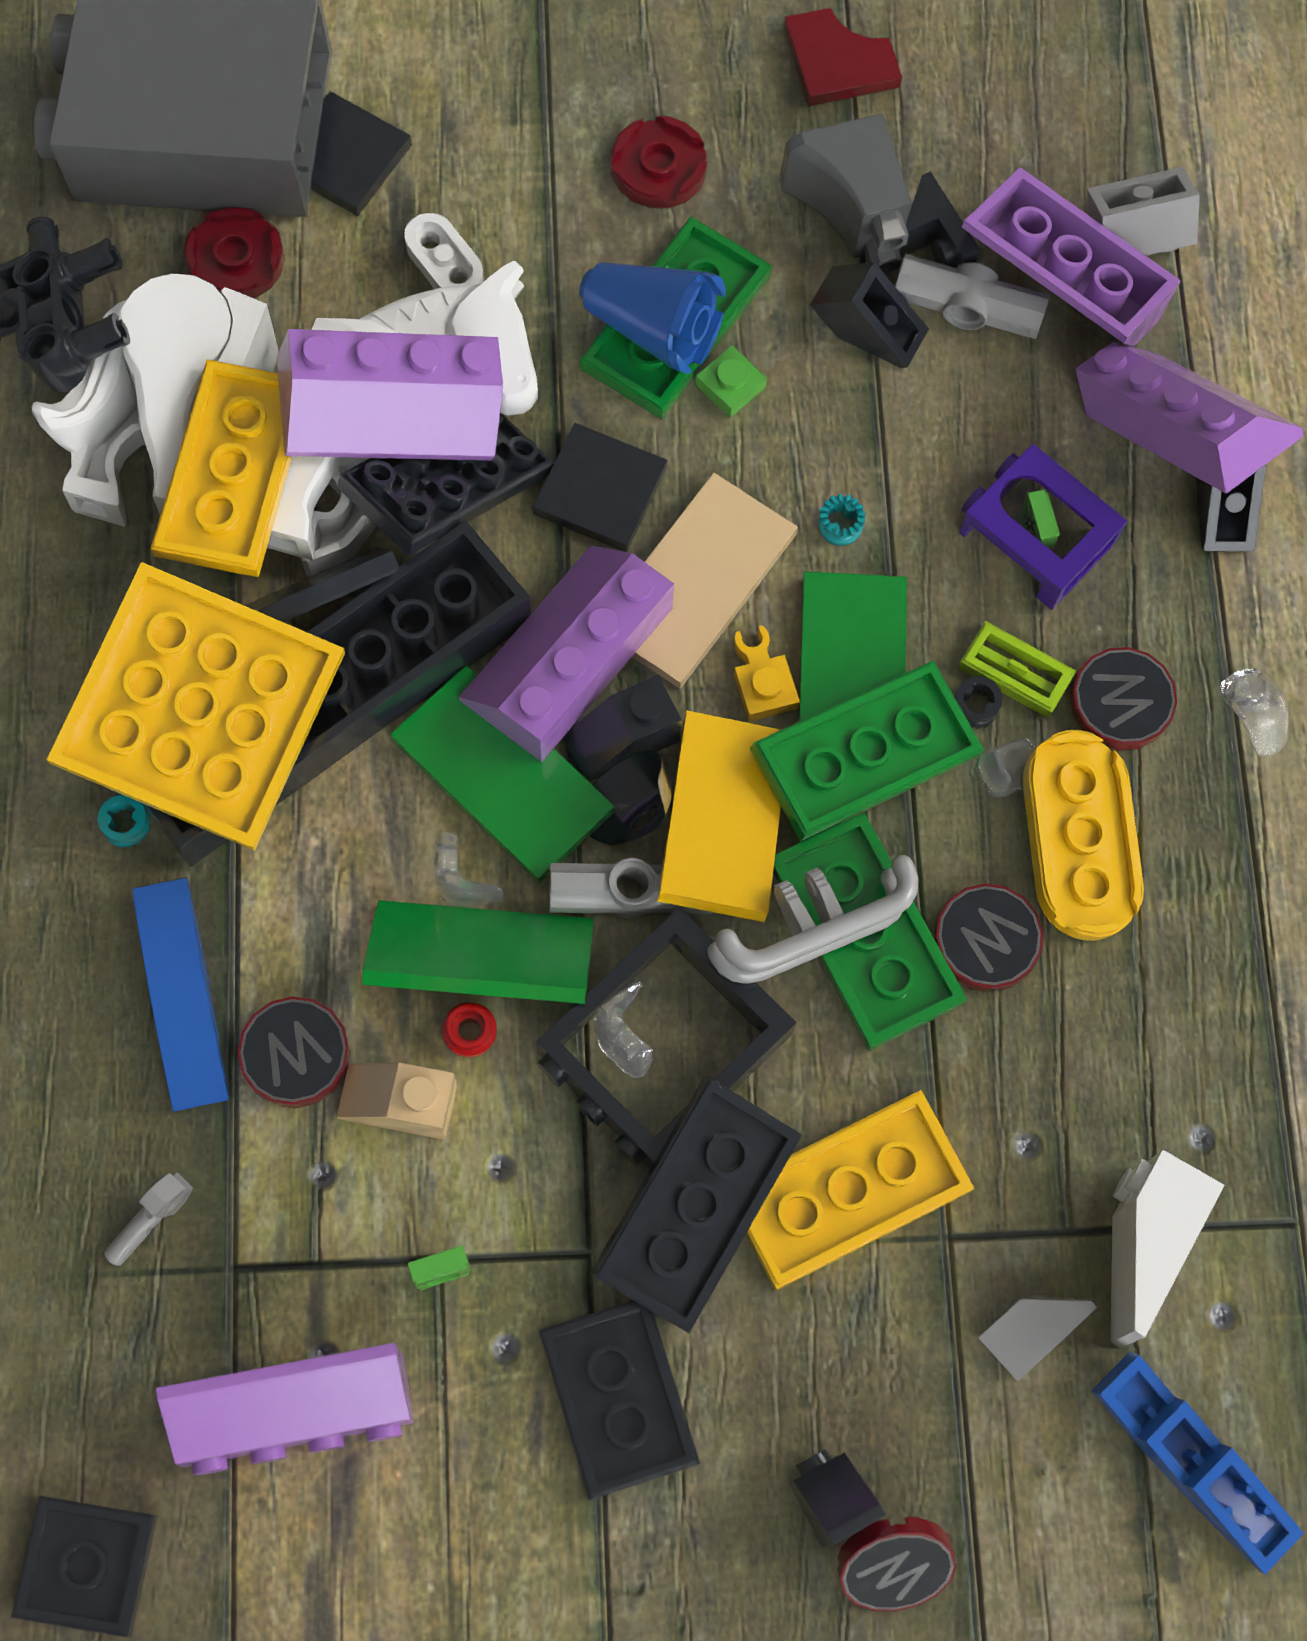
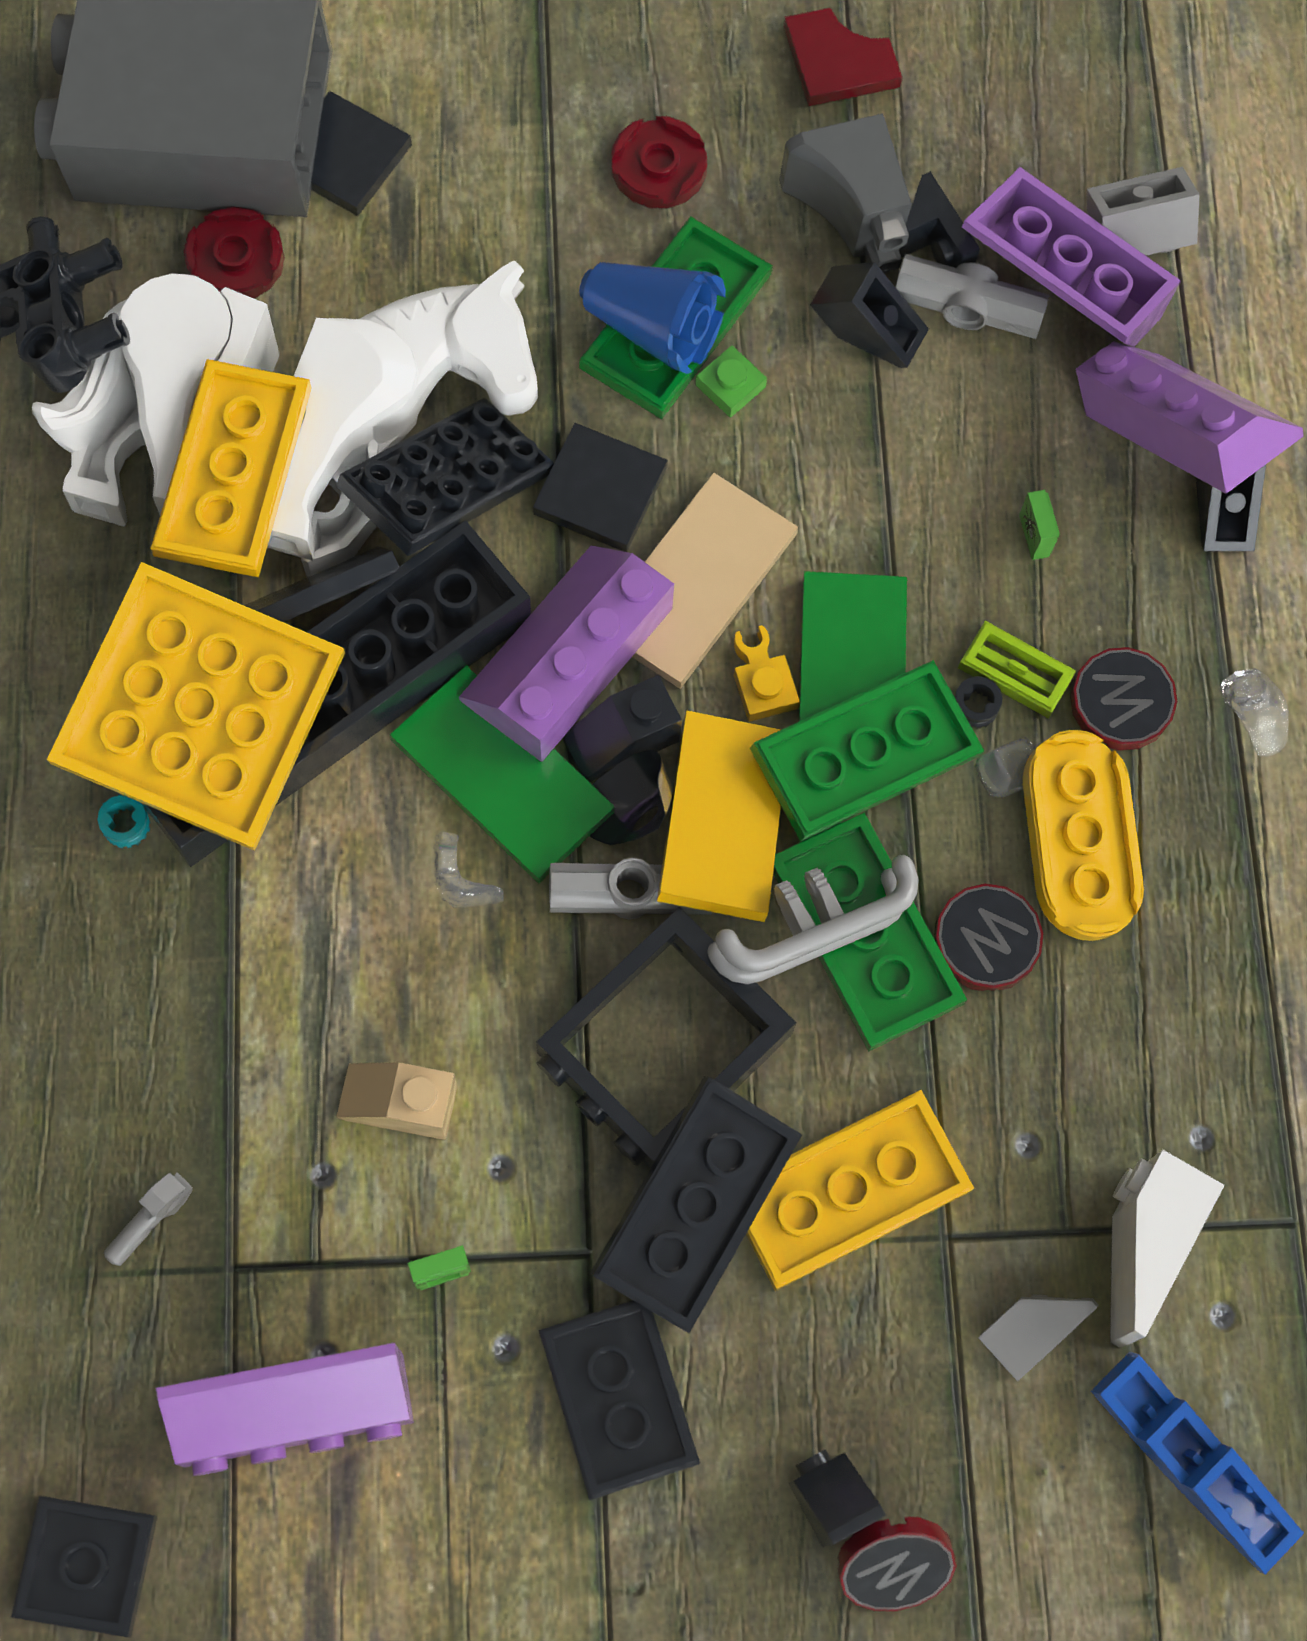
(180, 994): blue slope -> none
(293, 1052): black tile -> none
(389, 395): slope -> none
(446, 261): white plate -> none
(469, 1013): red plate -> none
(479, 952): green tile -> none
(617, 1039): clear hair -> none
(851, 510): teal bush -> none
(1055, 574): dark purple panel -> none

